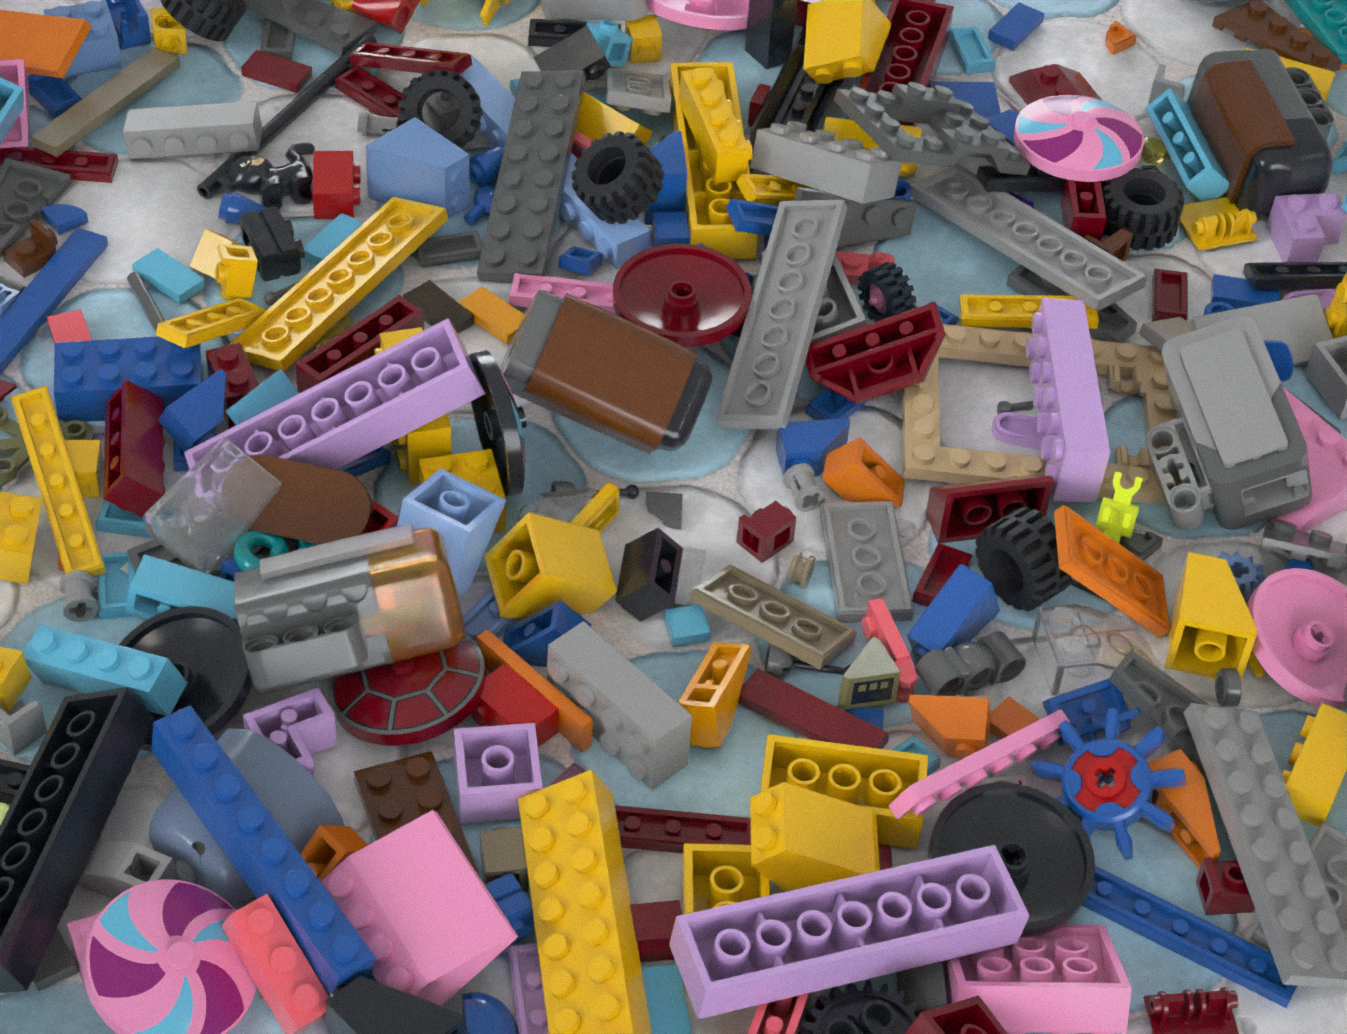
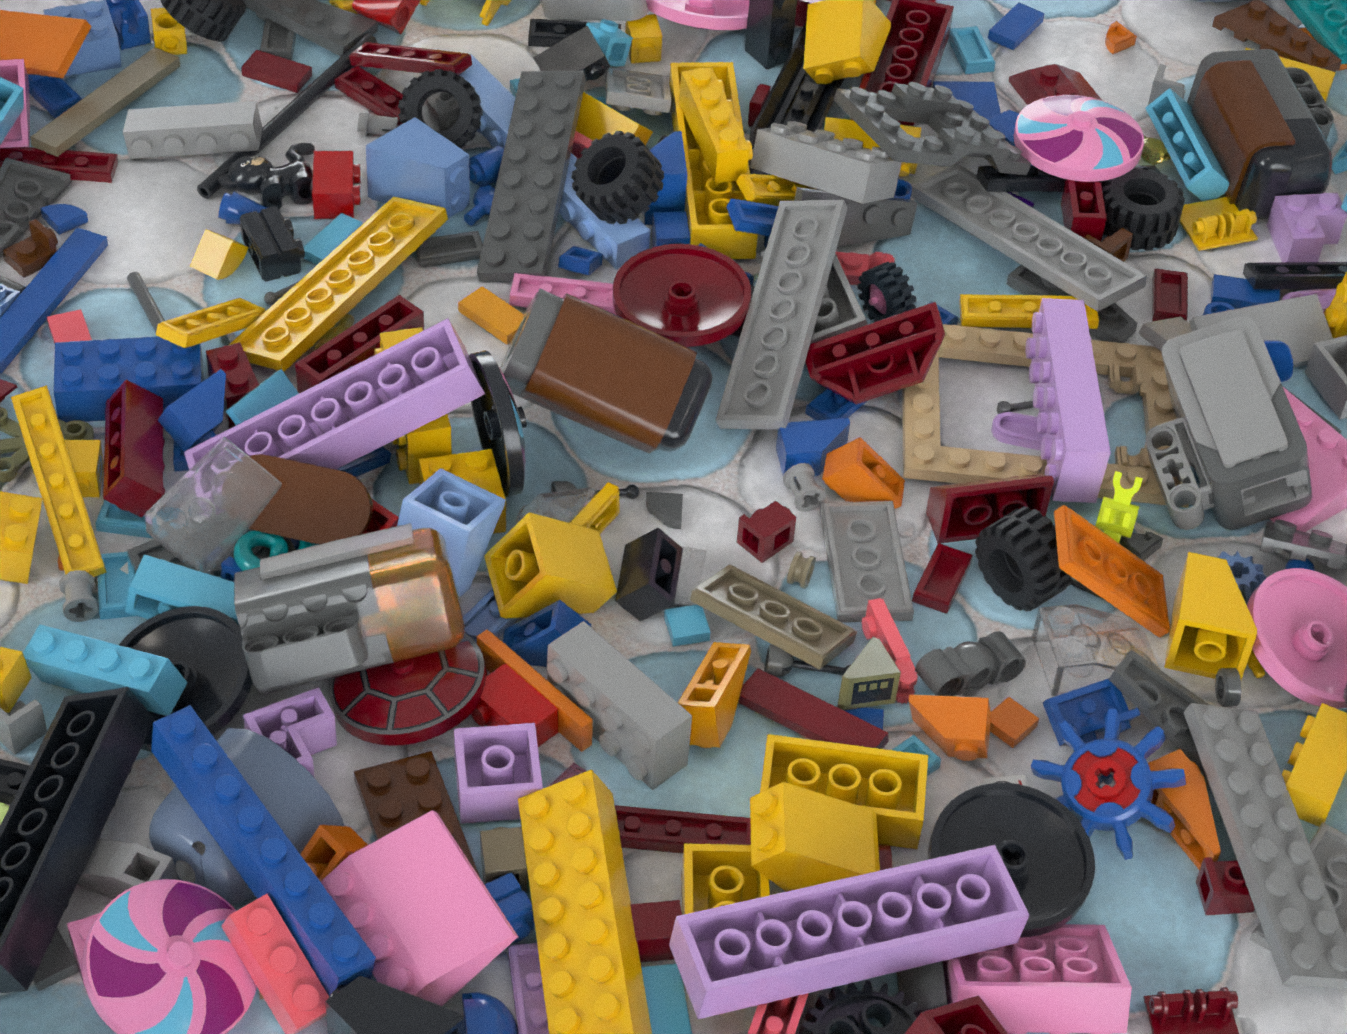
(169, 276): medium azure tile -> none
(236, 271): yellow brick -> none
(439, 306): dark brown tile -> none
(955, 614): blue slope -> none
(974, 768): bright pink plate -> none
(1187, 935): blue tile -> none

